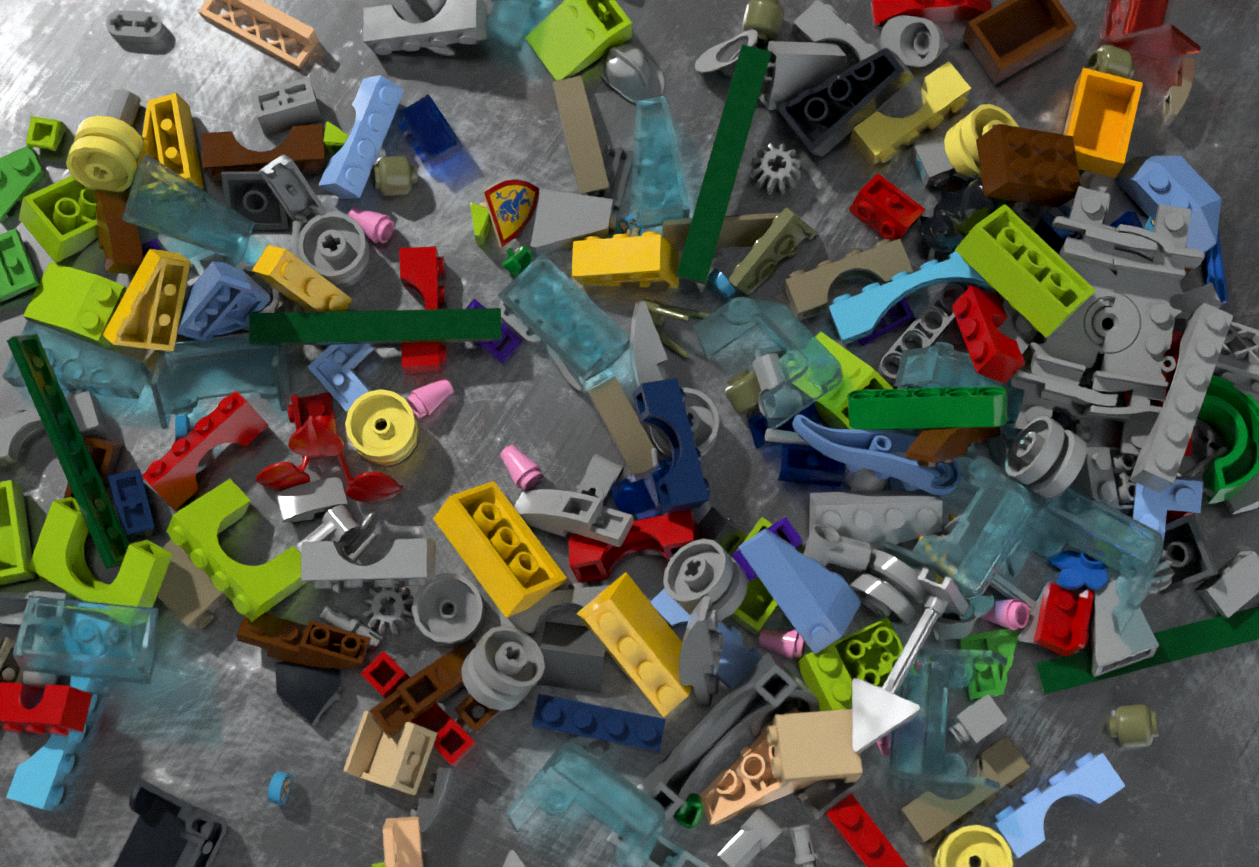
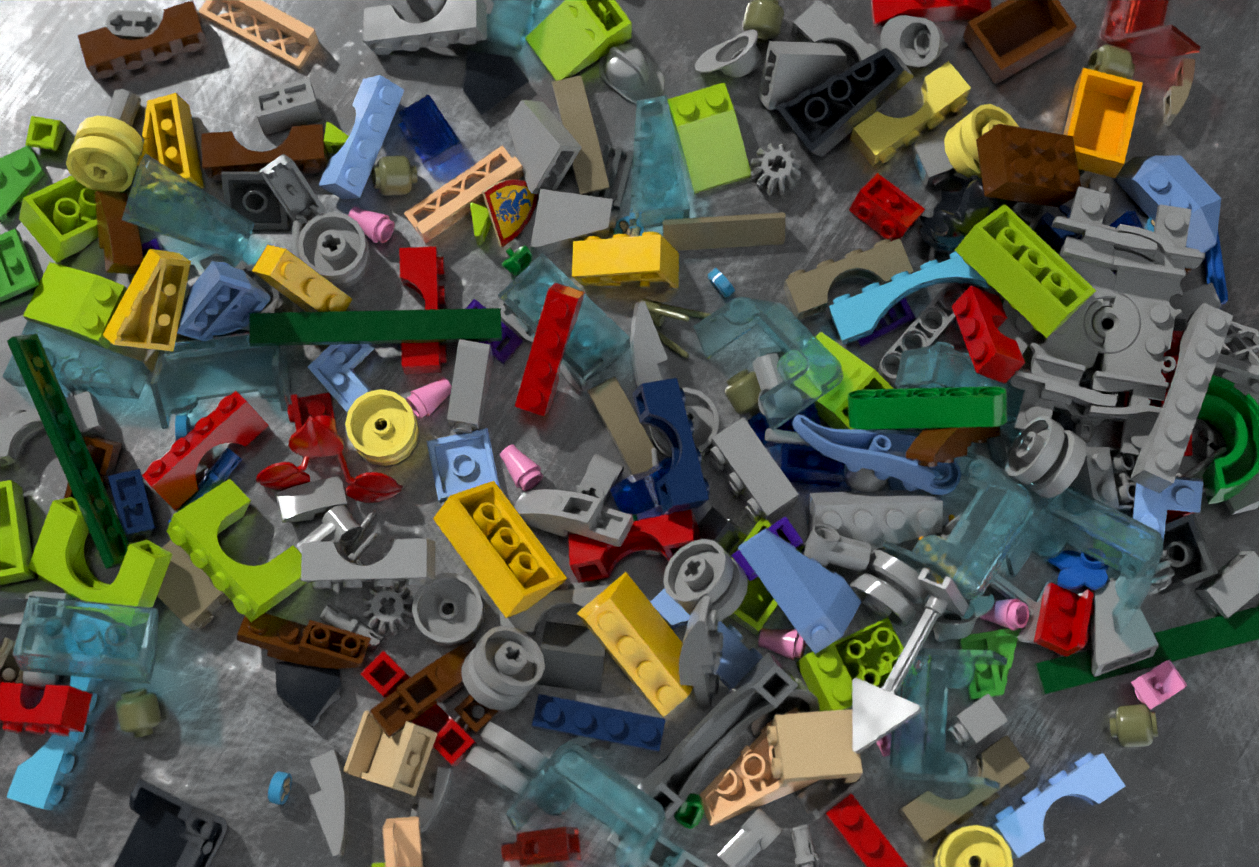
(138, 712): none -> olive head
(178, 32): none -> reddish brown arch
(215, 476): none -> blue pin
(332, 801): none -> light grey slope
(459, 207): none -> light nougat fence
(462, 462): none -> light blue tile
(470, 386): none -> light grey slope
(490, 79): none -> black slope
(505, 762): none -> light grey wheel
(541, 145): none -> light grey slope
(548, 347): none -> red arch
(555, 846): none -> clear red torso
(709, 138): none -> lime slope
(723, 164): dark green tile -> none
(752, 472): none -> light grey piece
(777, 242): olive wing -> none
(1158, 684): none -> bright pink bracket

